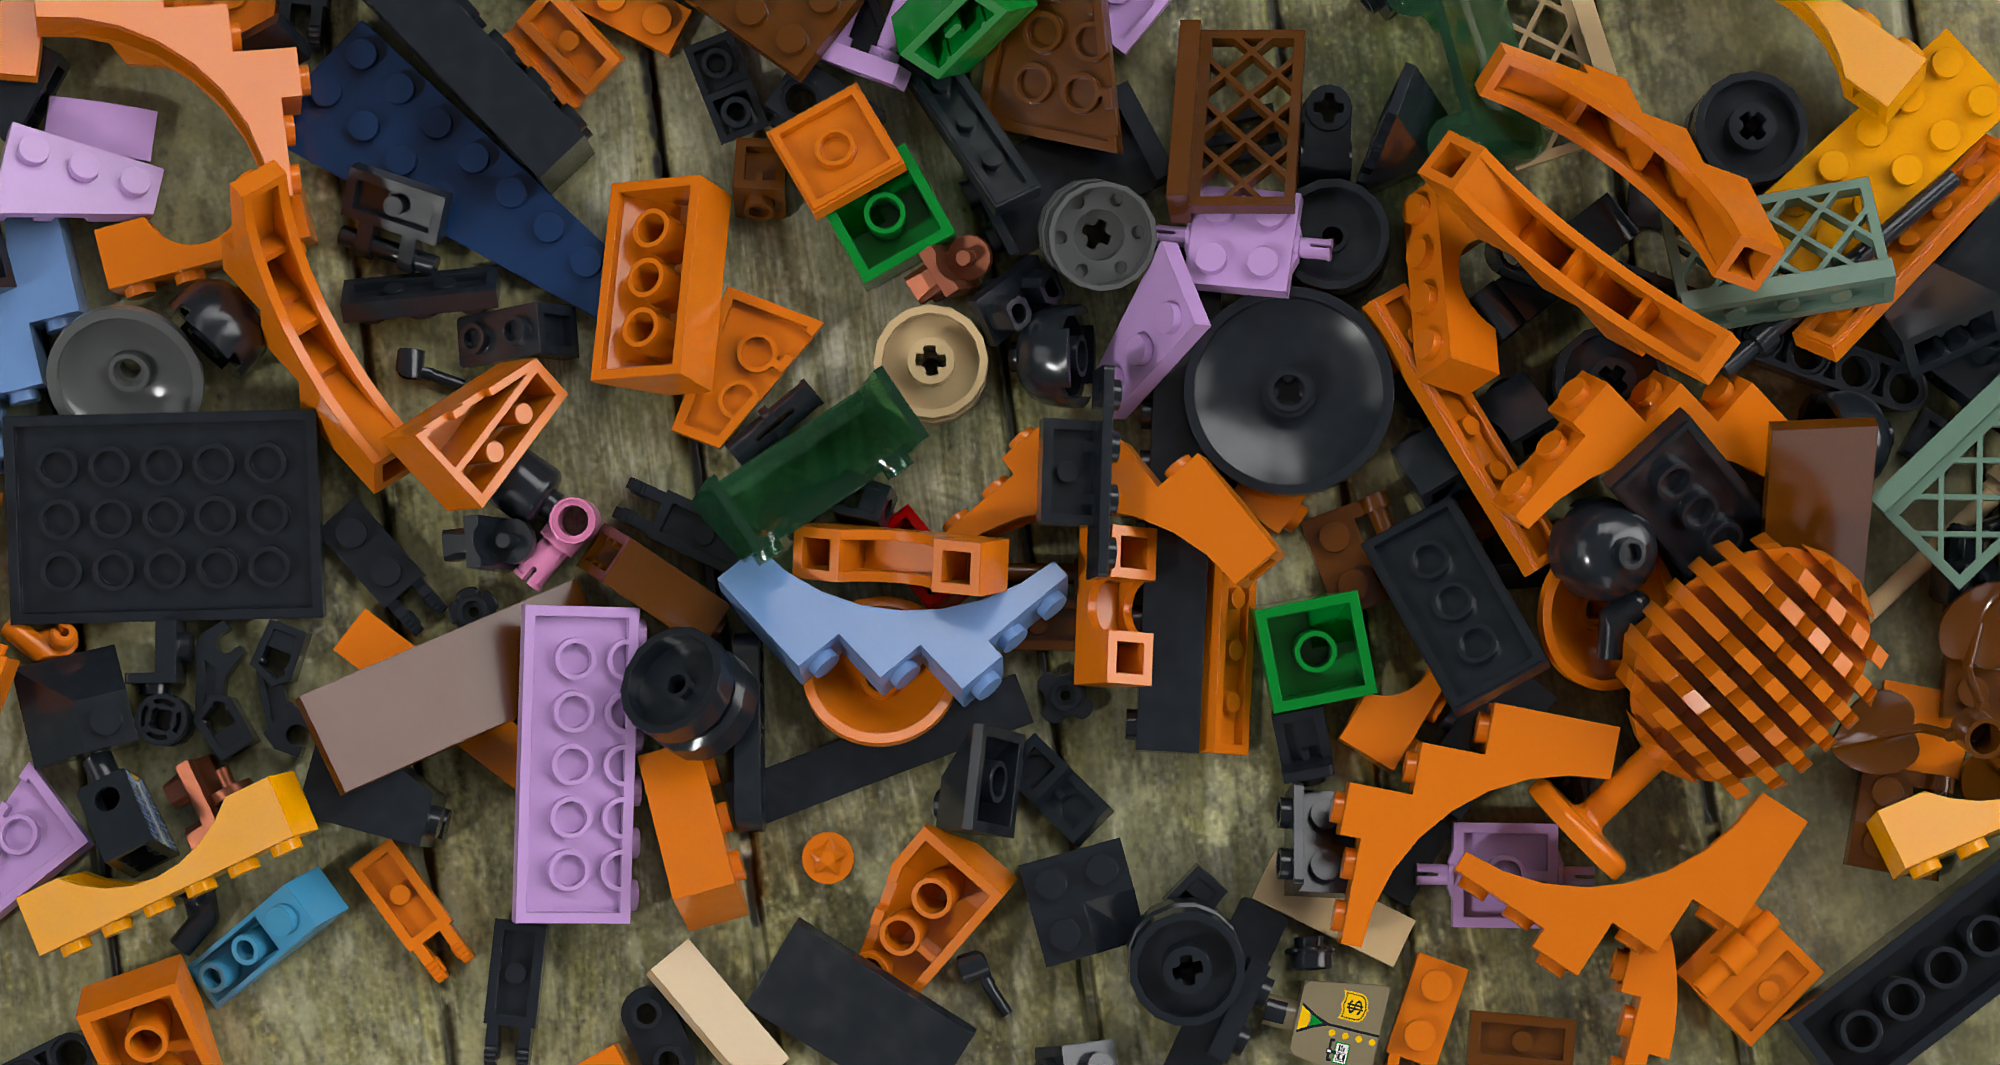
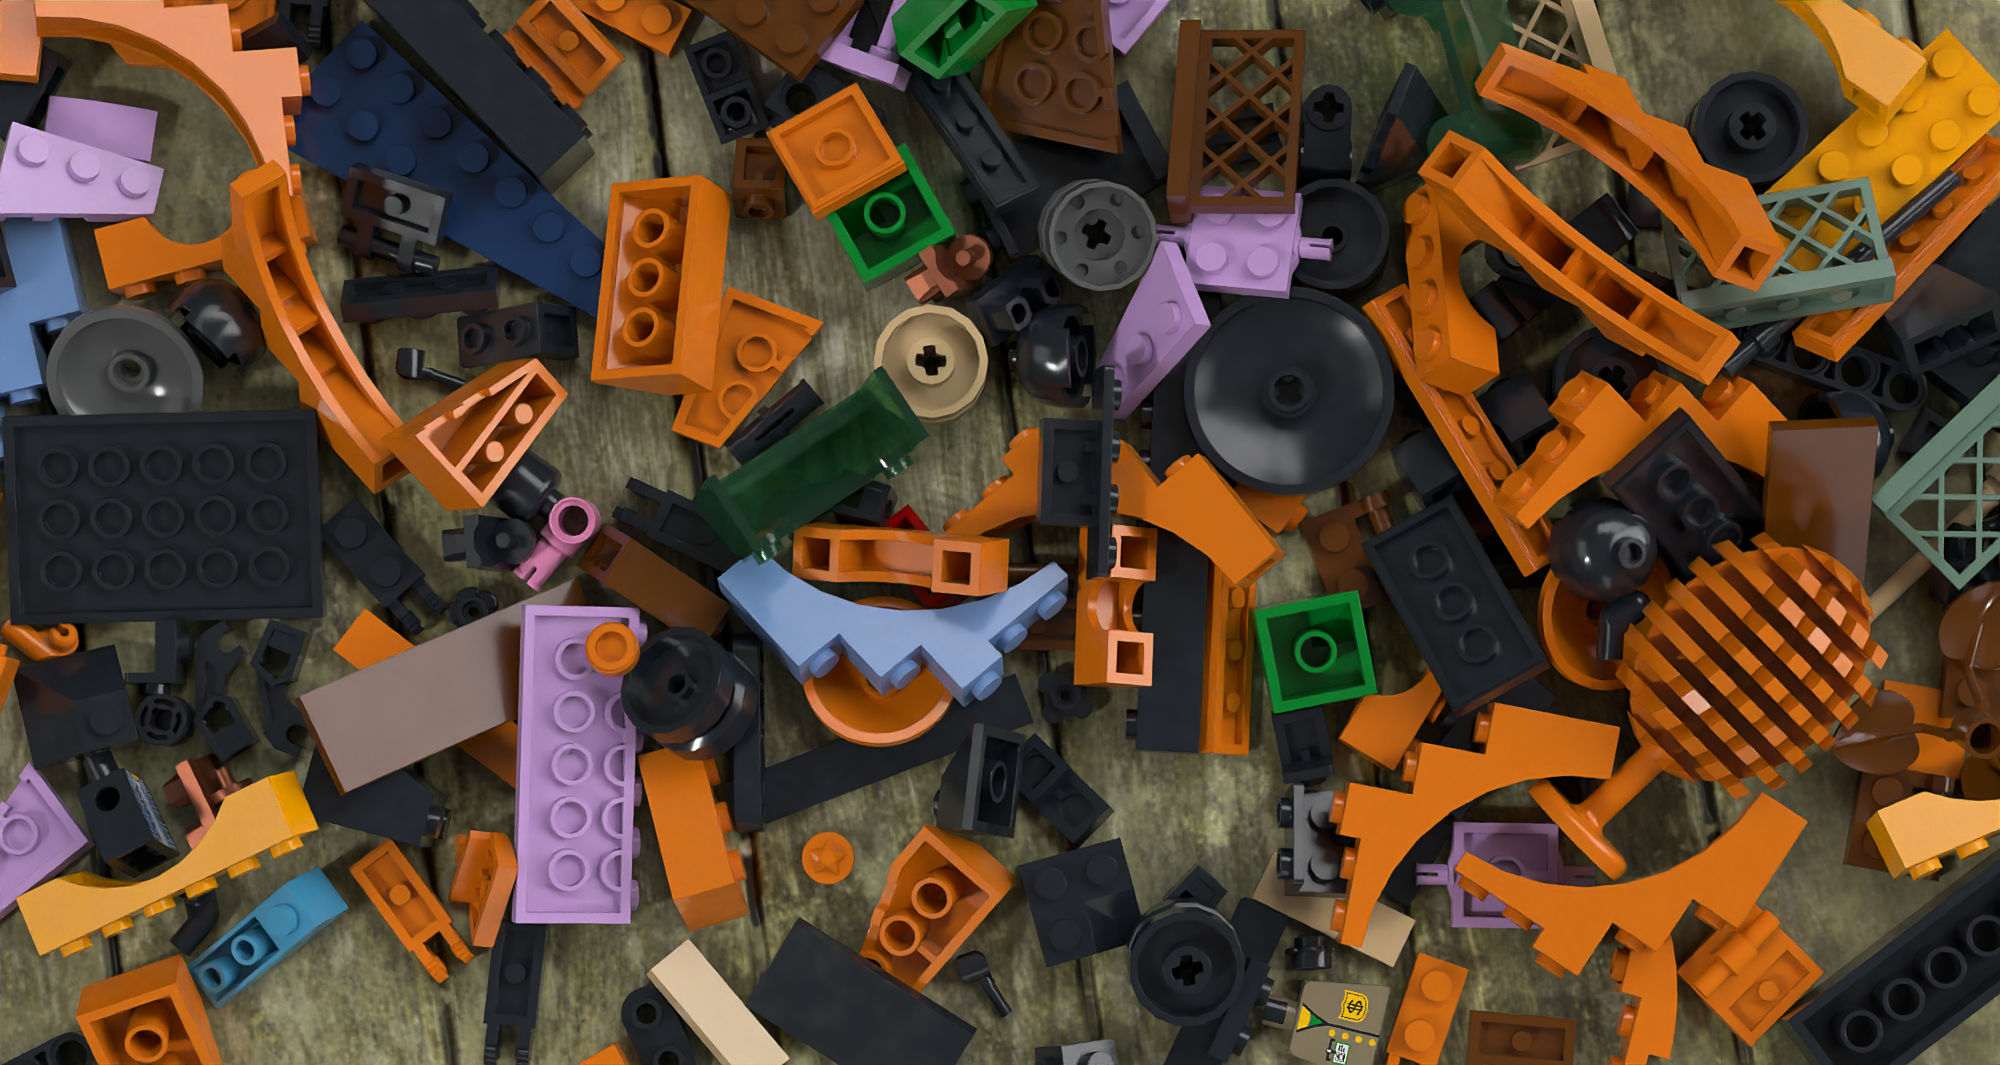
(484, 881): none -> orange slope
(612, 649): none -> orange tile

